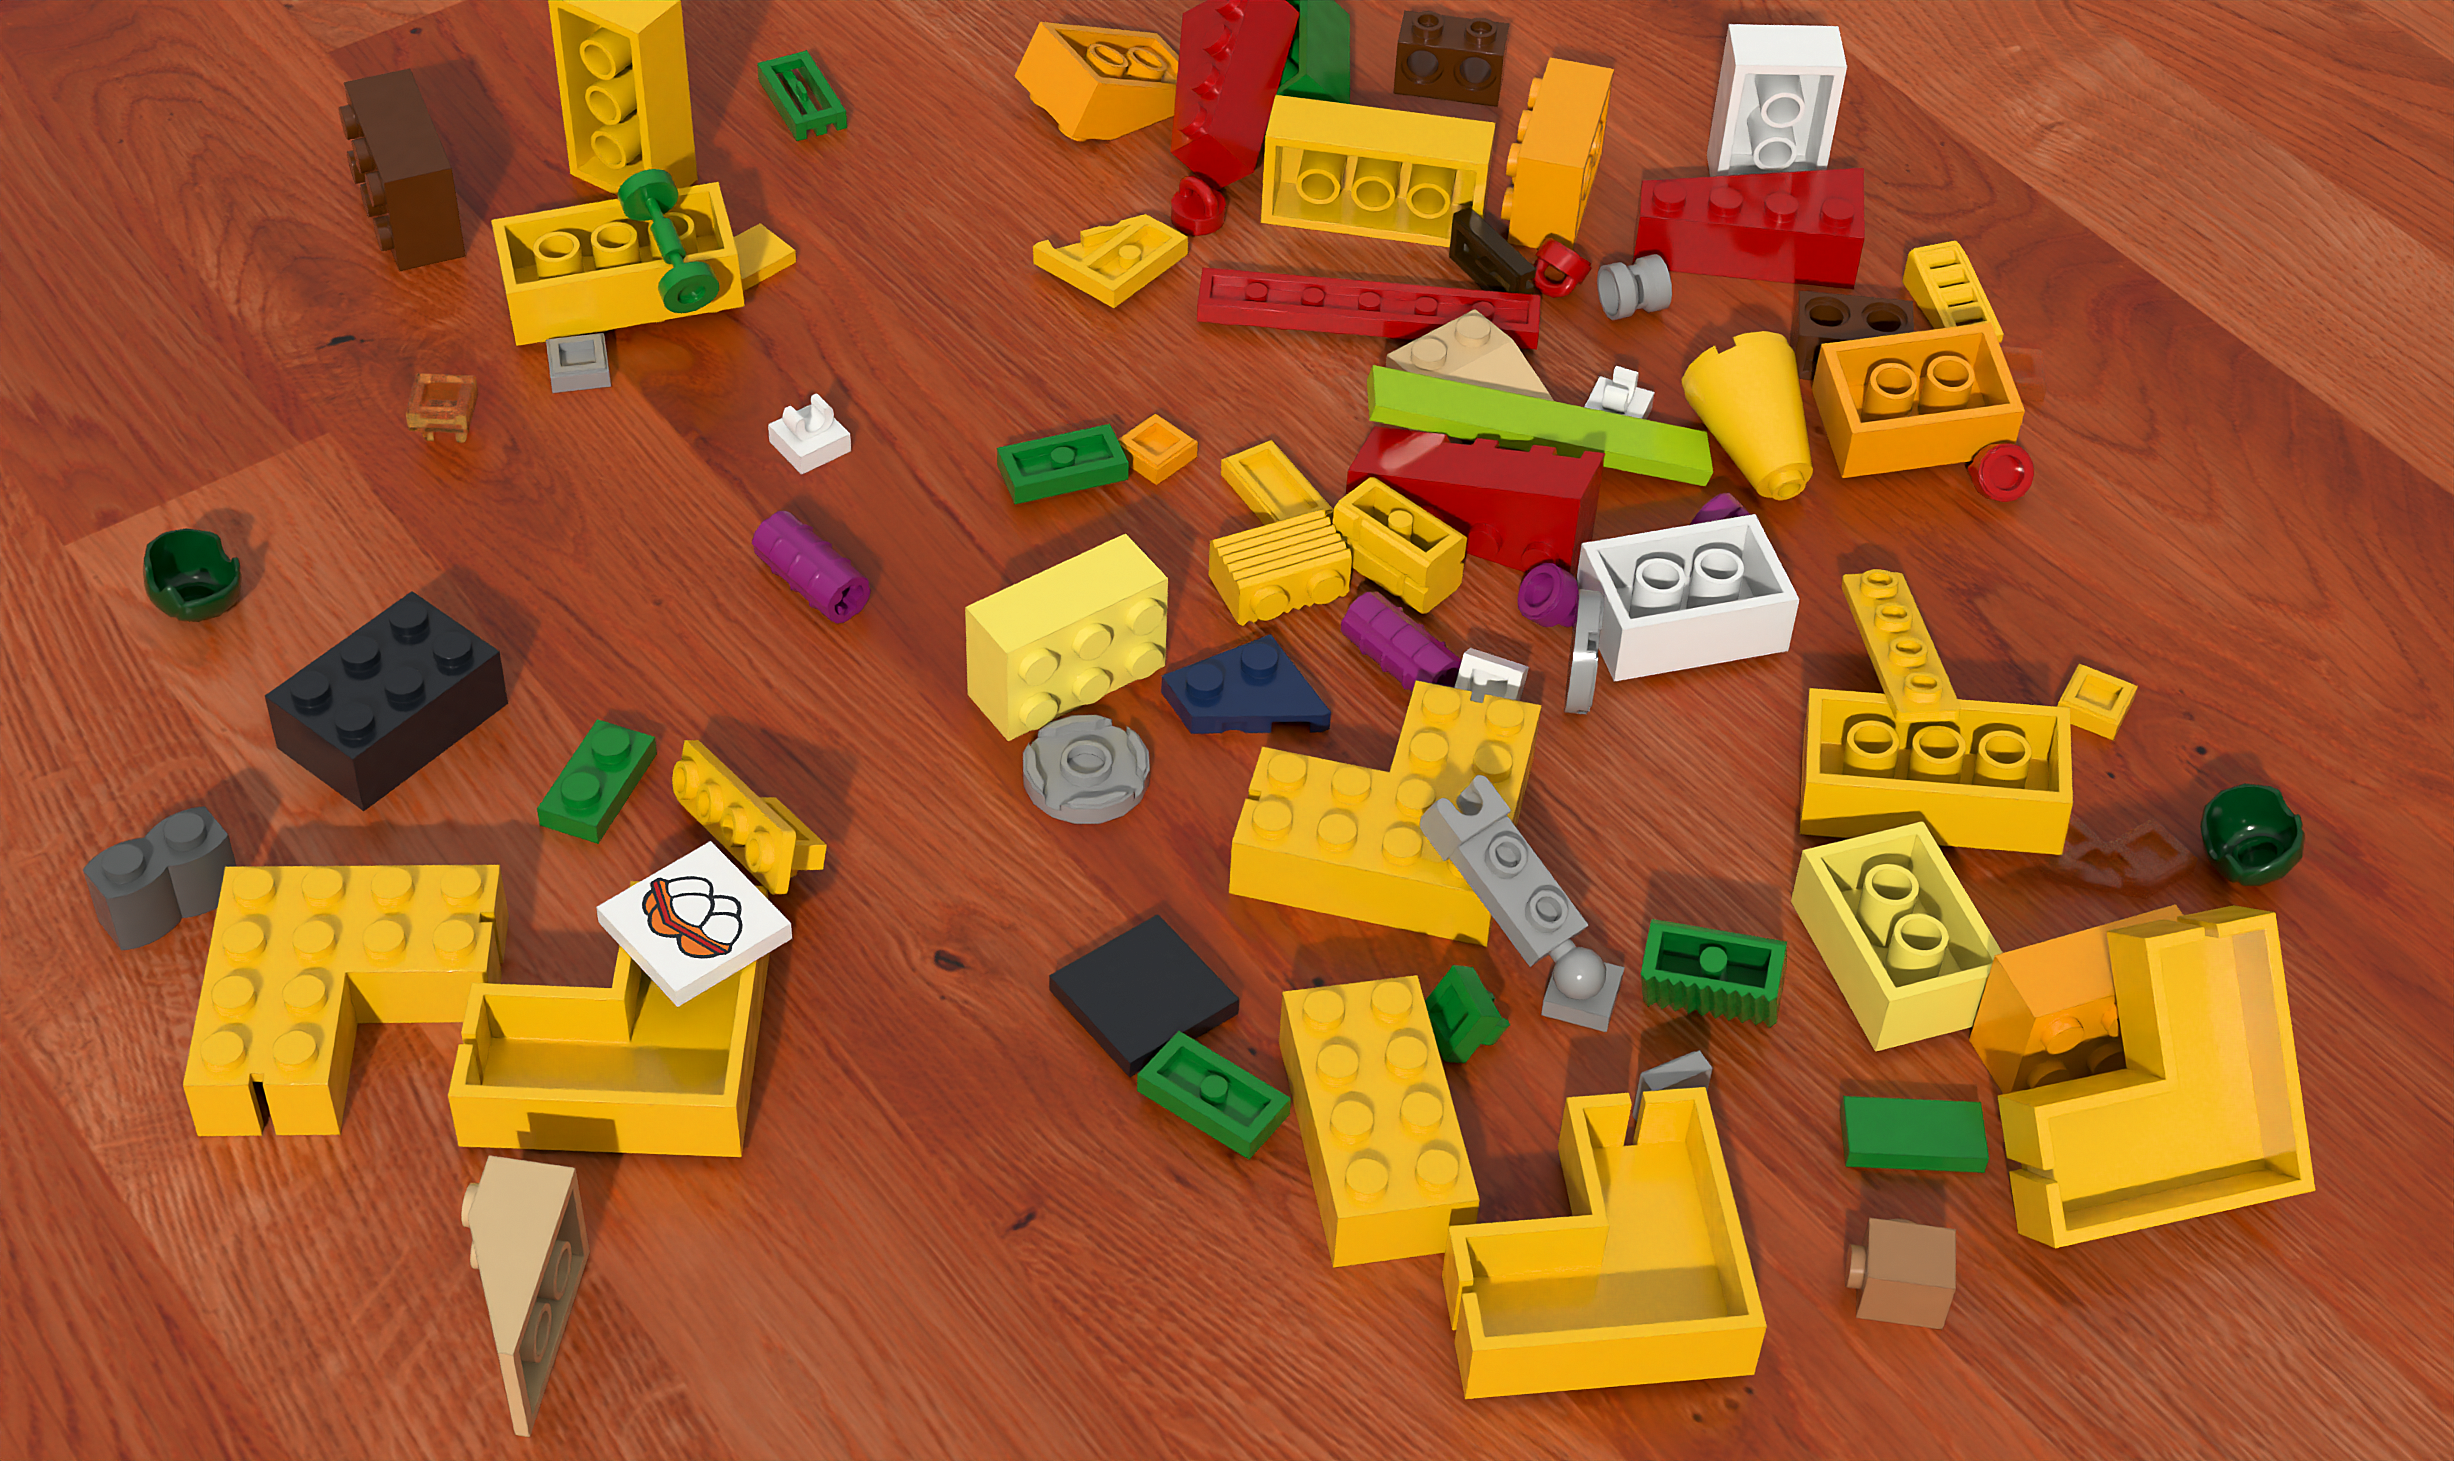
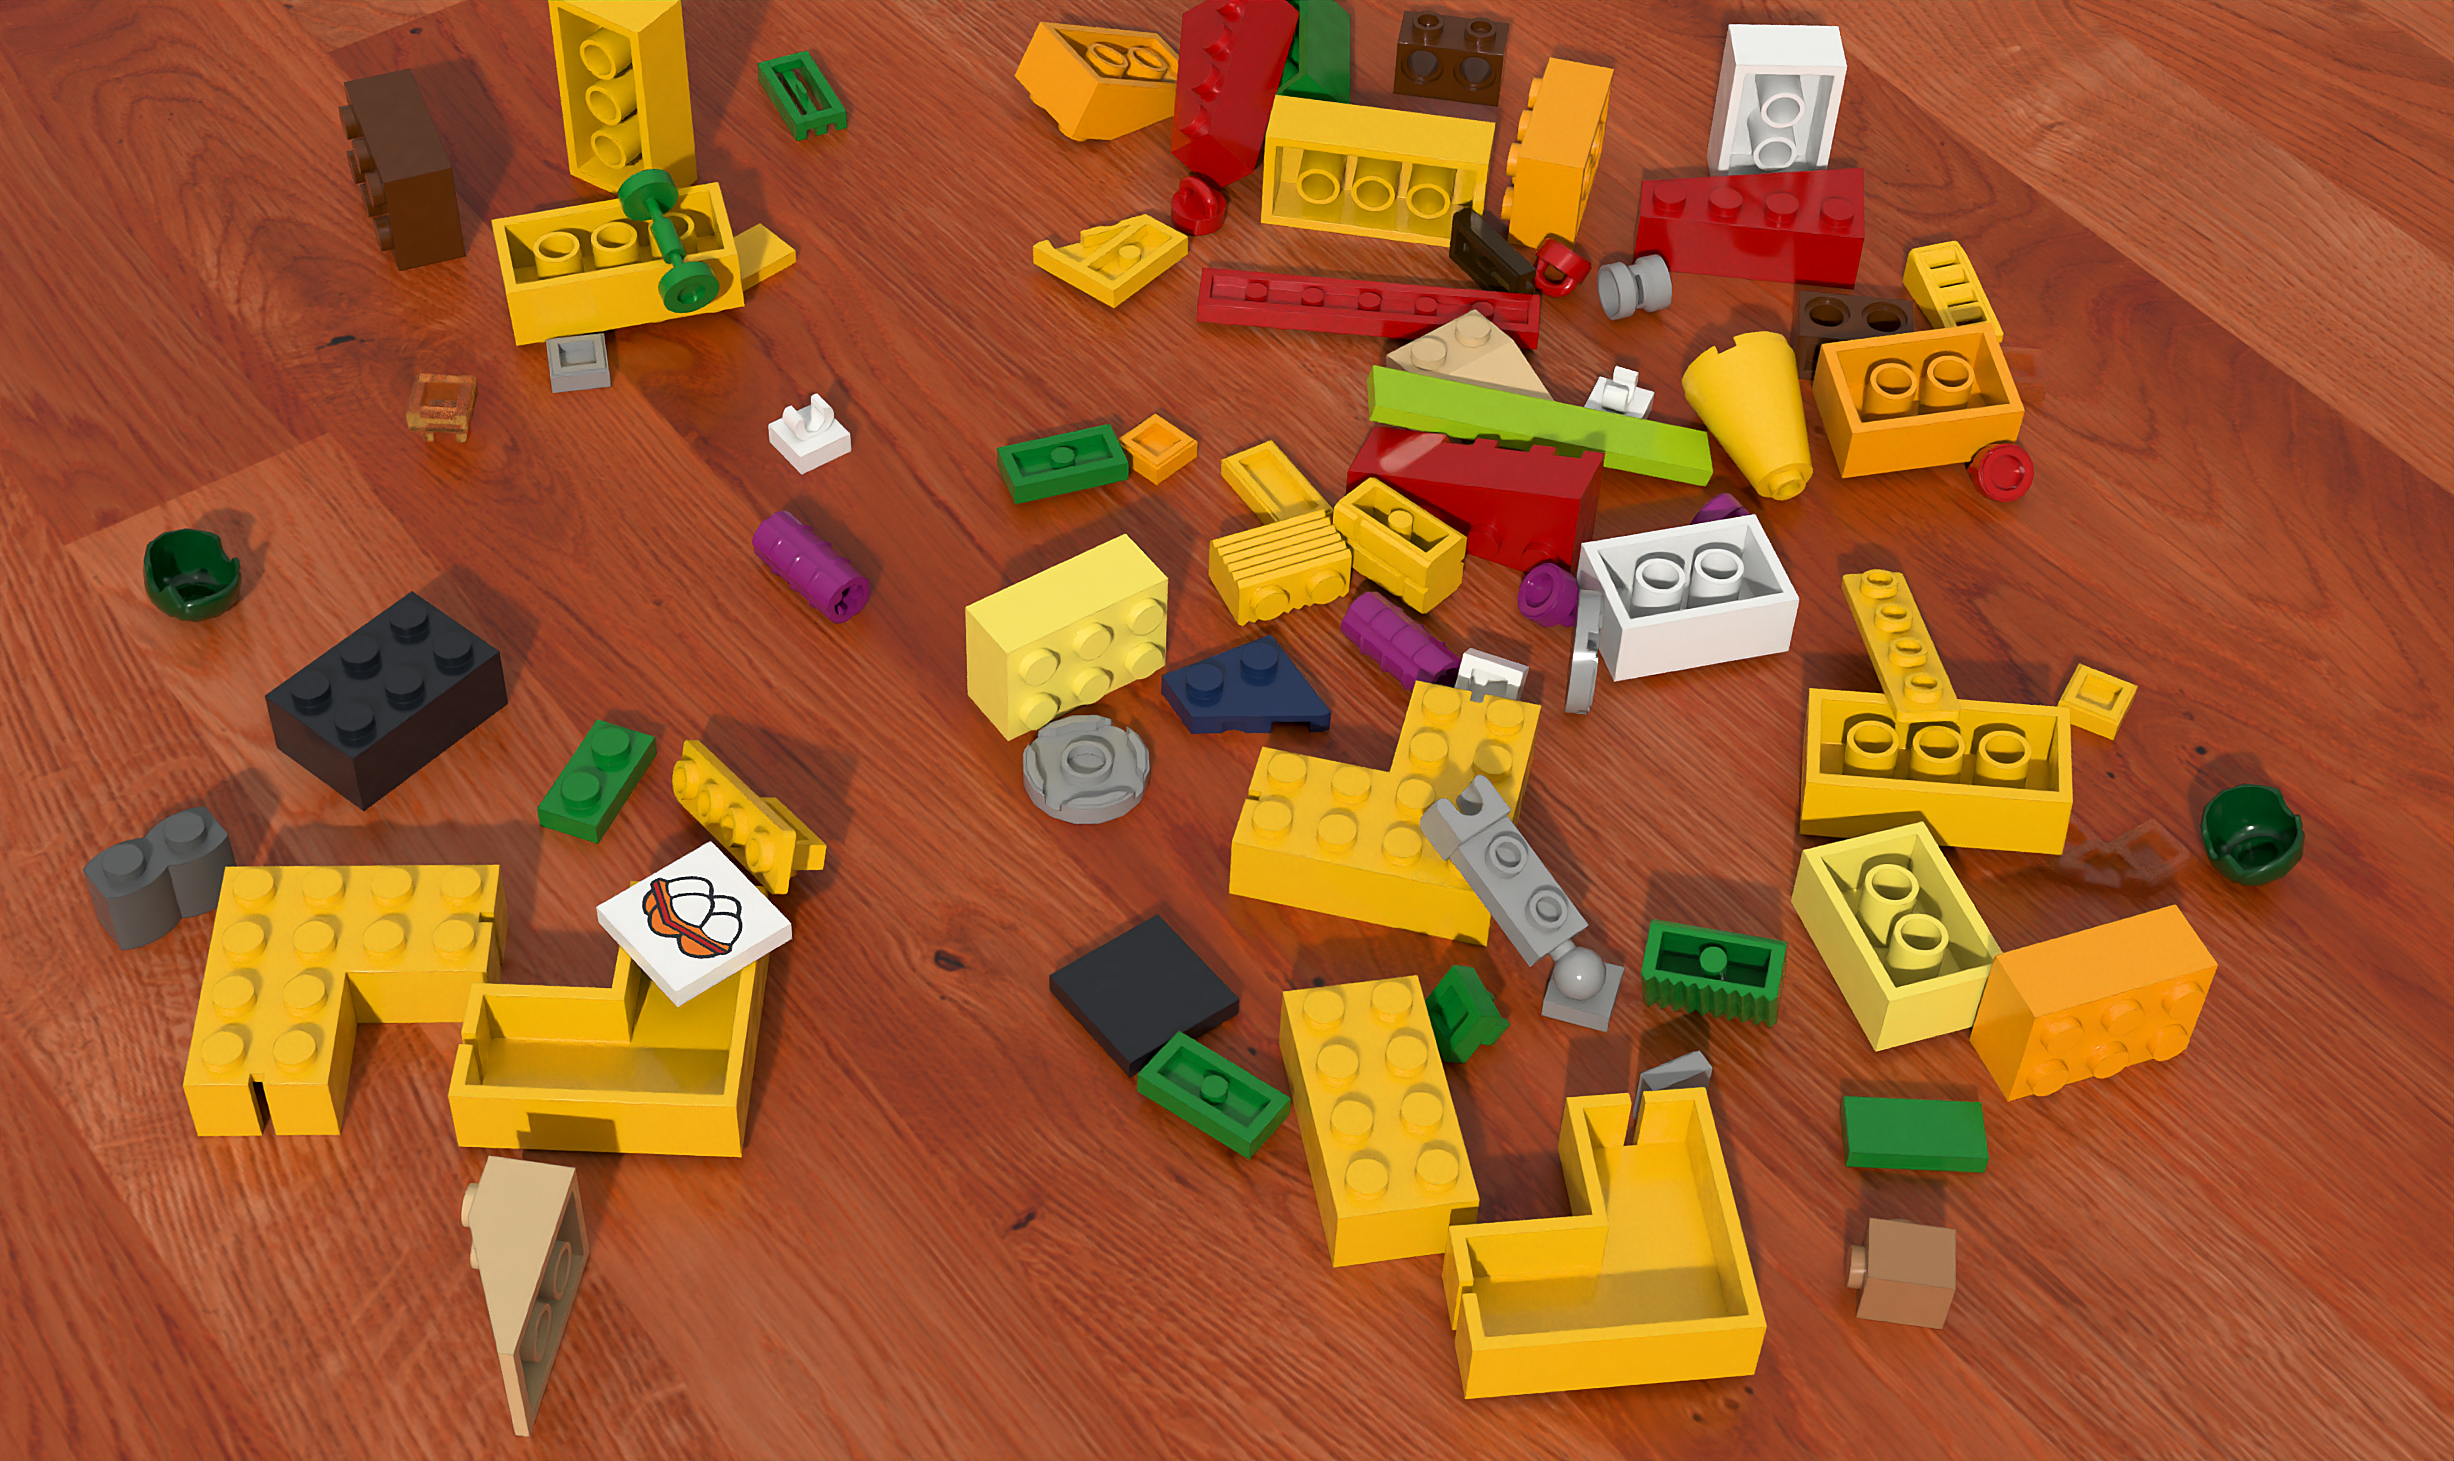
(2206, 1100): yellow piece -> none

